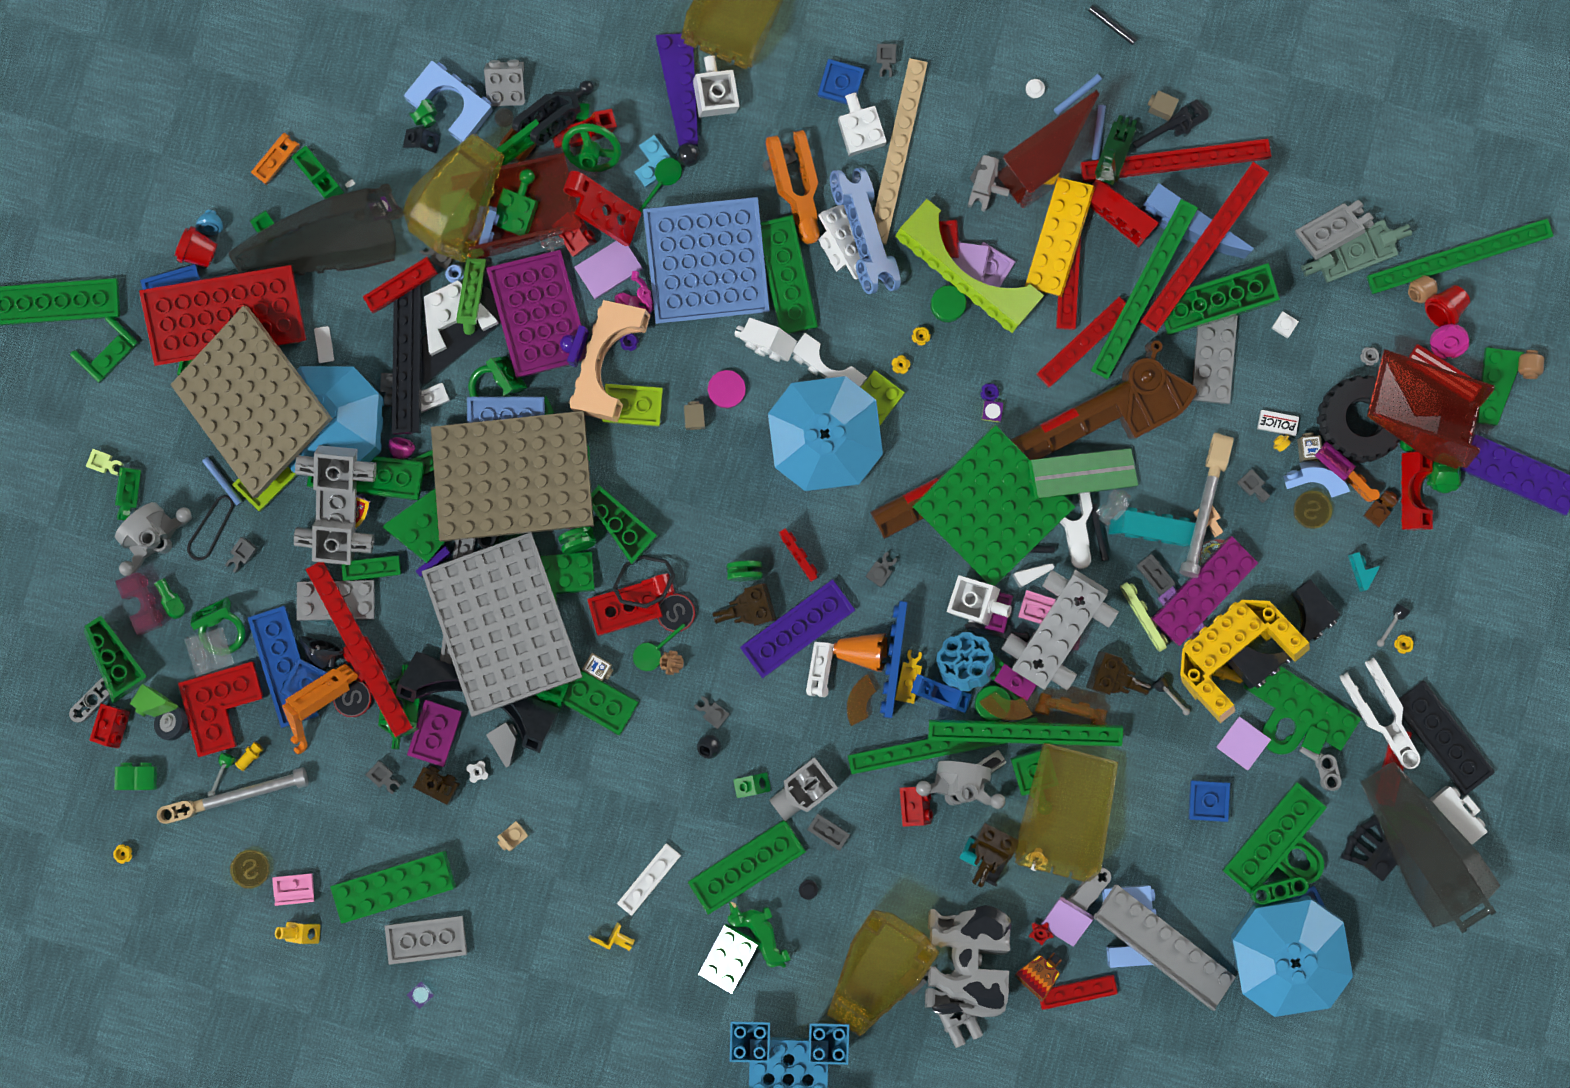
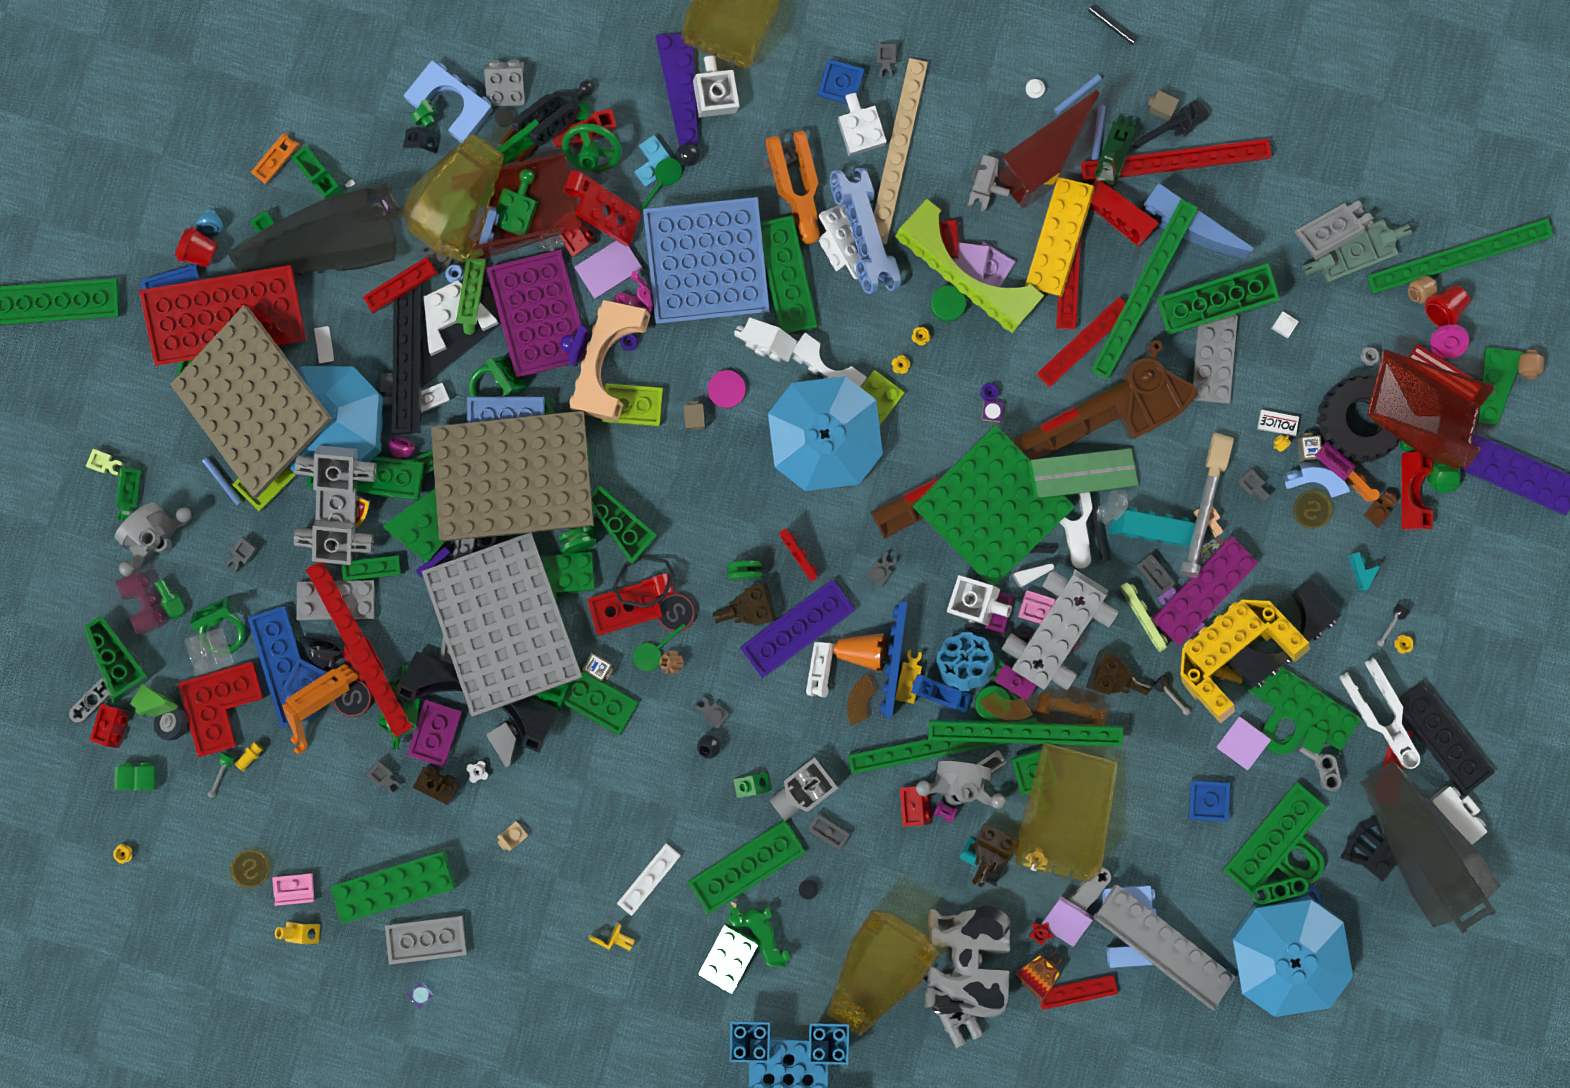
(111, 355): green plate -> none
(219, 532): black piece -> none
(298, 778): flat silver piece -> none
(941, 806): none -> magenta bush
(1204, 247): red plate -> none

